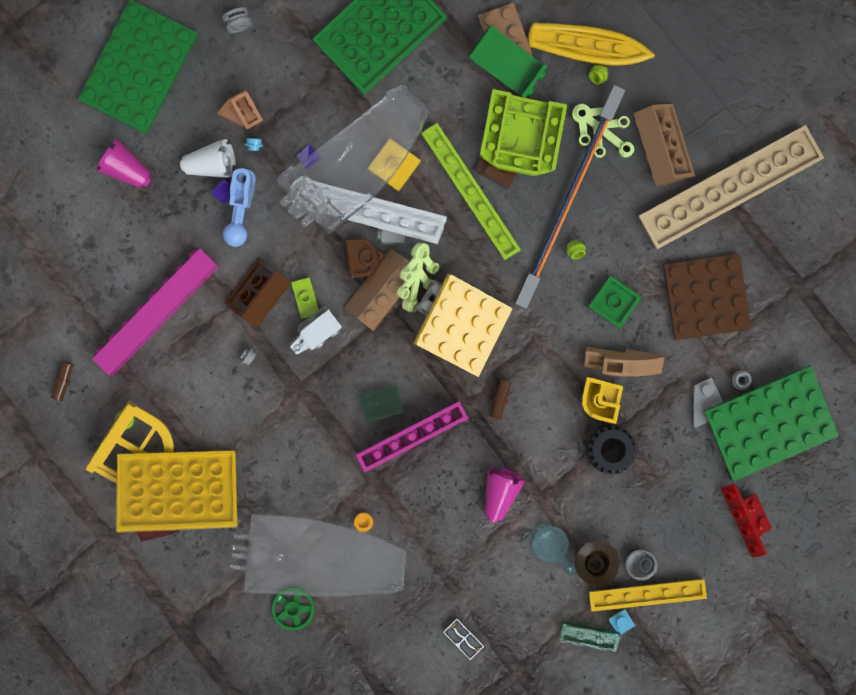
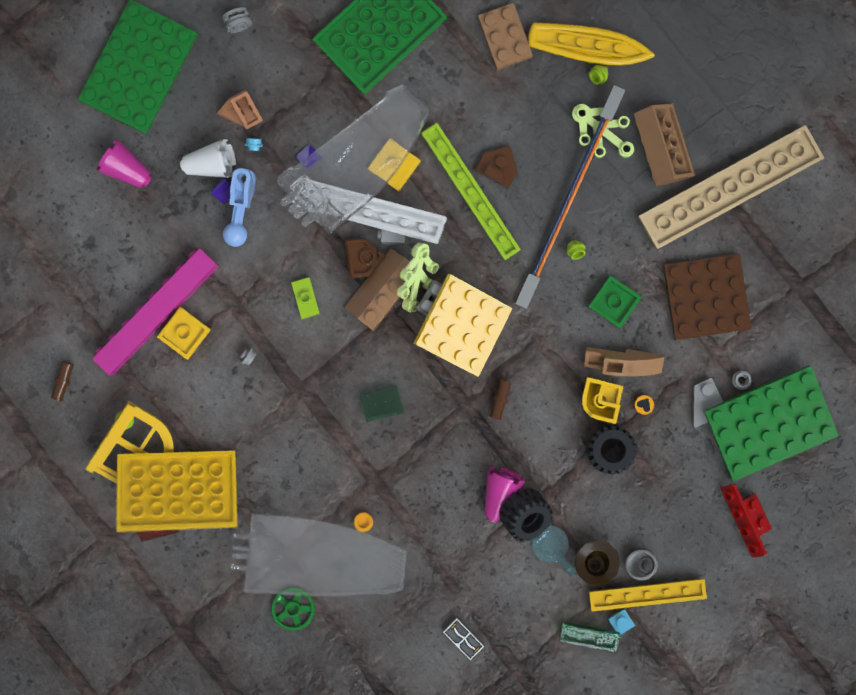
(183, 333): none -> yellow plate
(257, 292): reddish brown slope -> none
(315, 331): hinge -> none
(412, 436): dark pink brick -> none
(507, 62): green panel -> none
(522, 134): lime wedge -> none
(526, 514): none -> black tyre
(644, 404): none -> light orange tile

